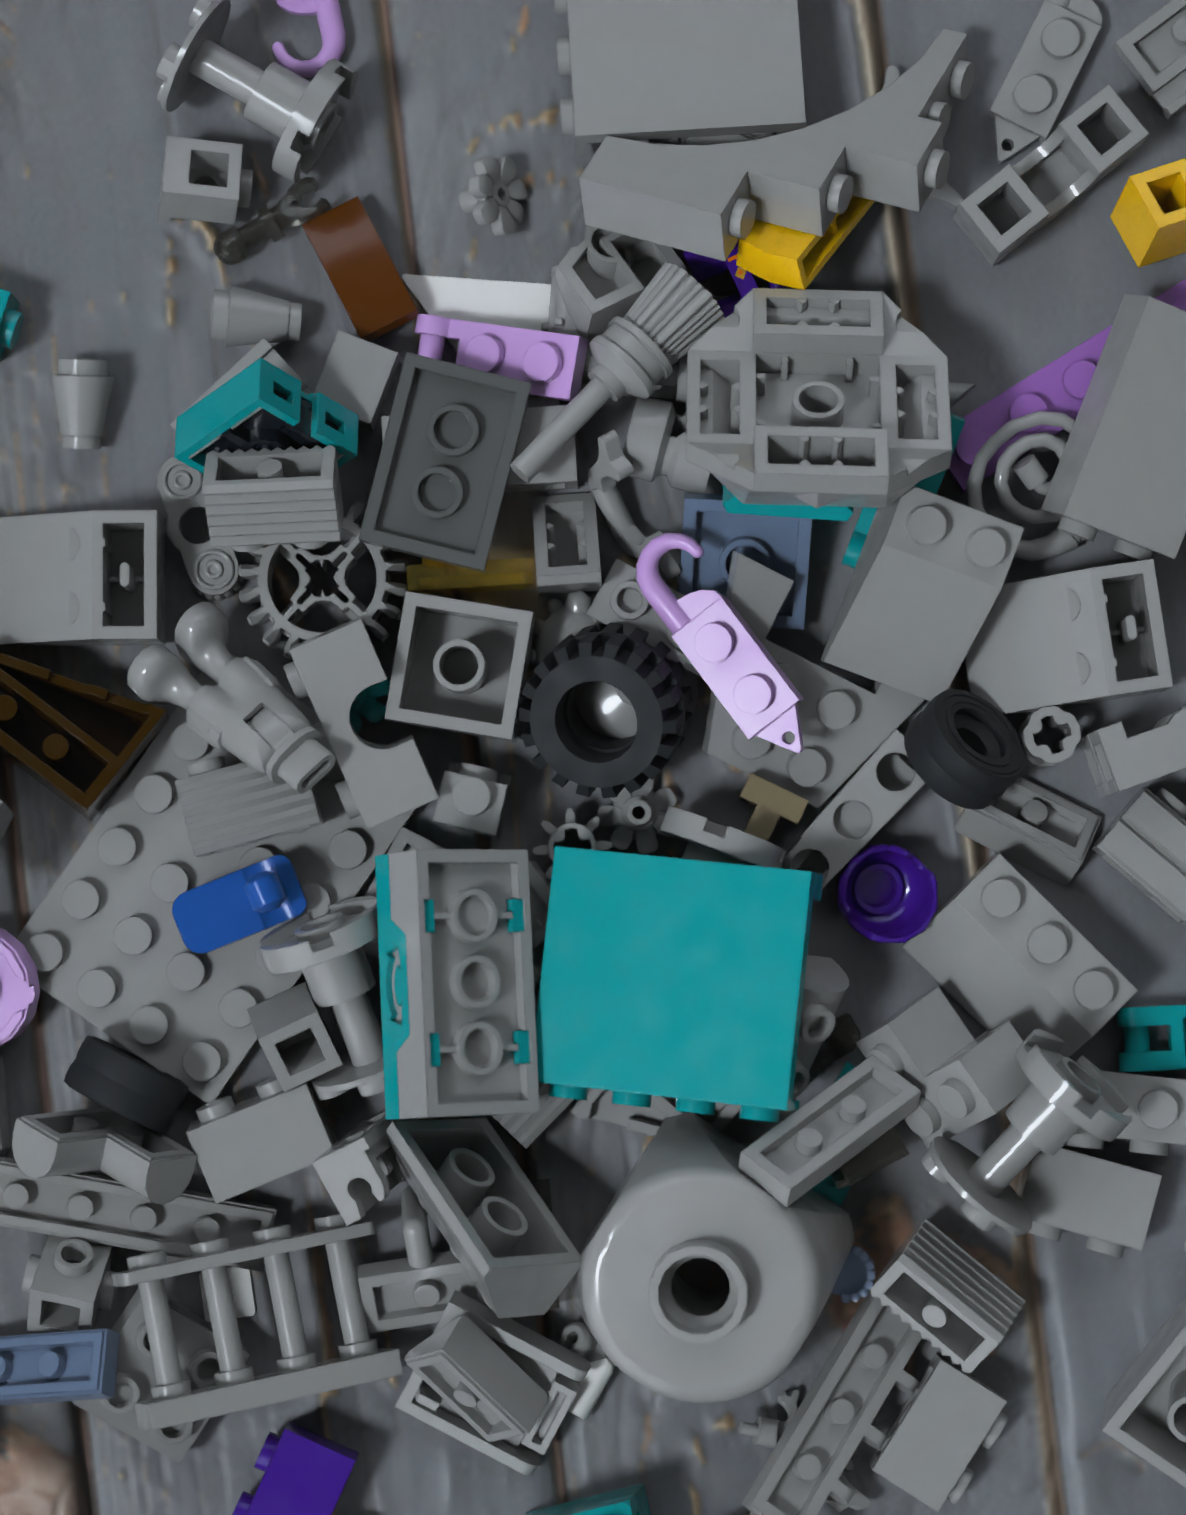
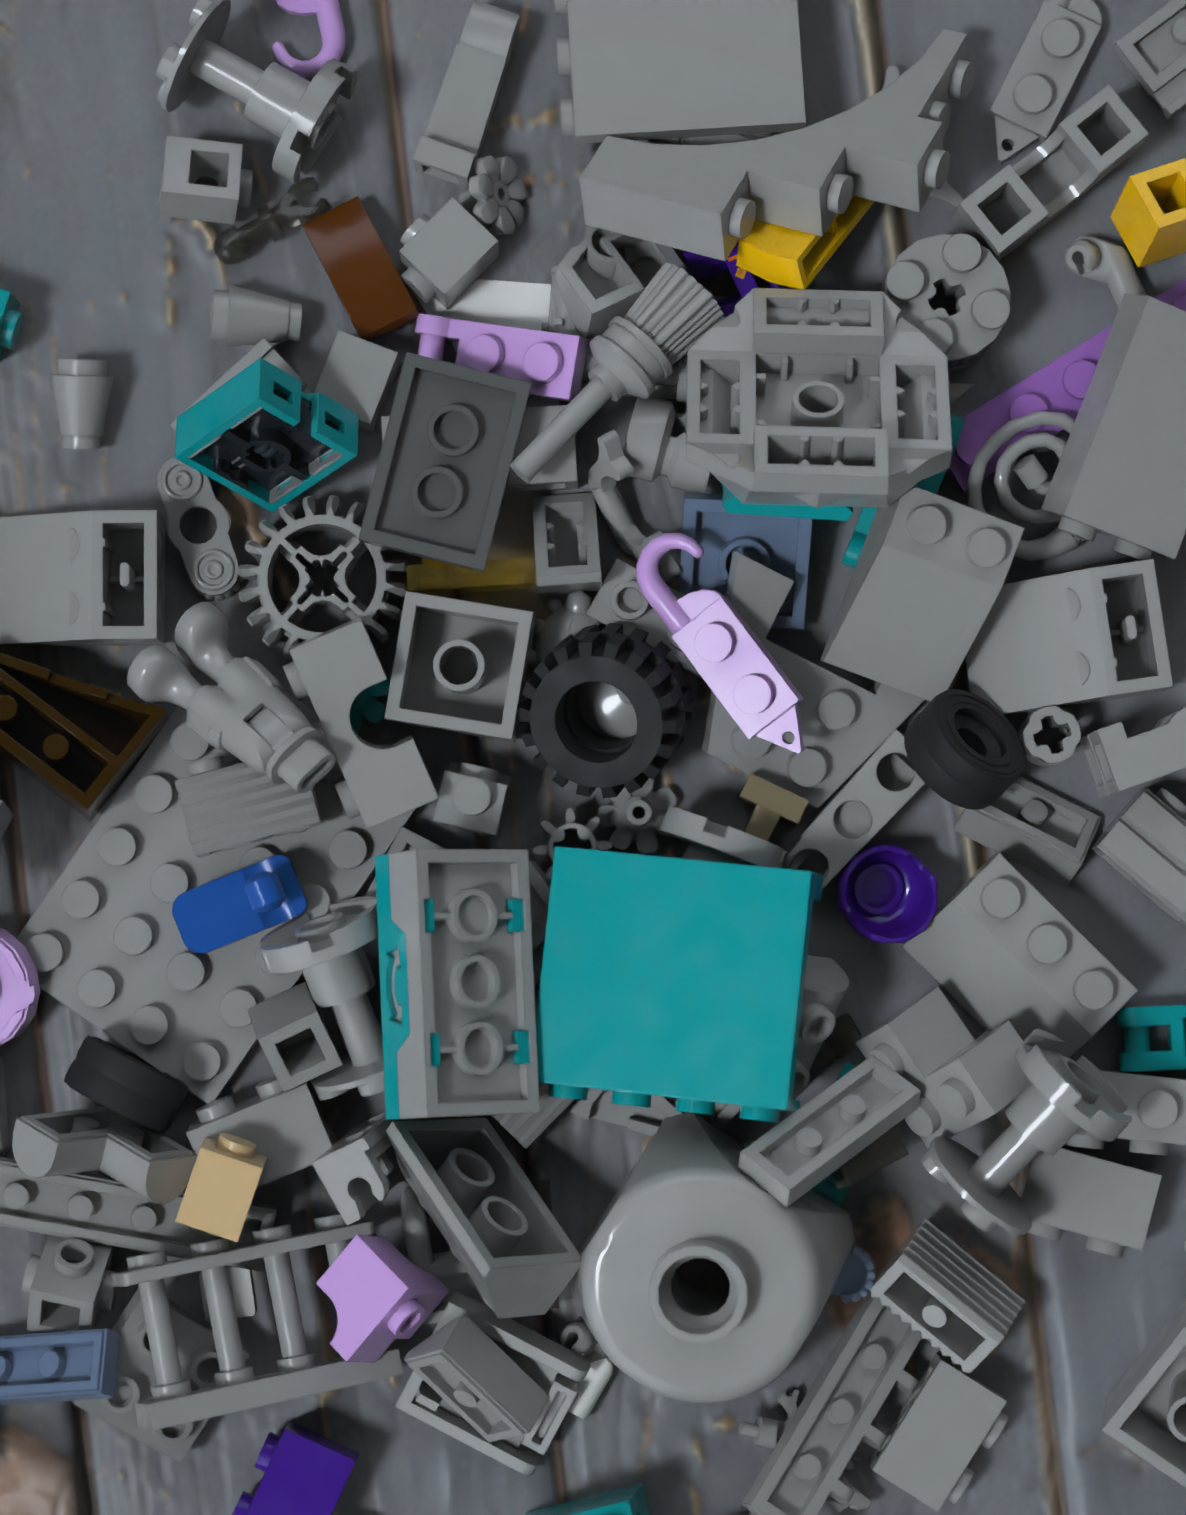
(222, 1186): none -> tan brick
(273, 498): light grey brick -> none
(377, 1297): none -> lavender brick
(446, 253): none -> light grey brick
(468, 96): none -> light grey leg
(959, 270): none -> light grey brick
(1106, 264): none -> light grey arm

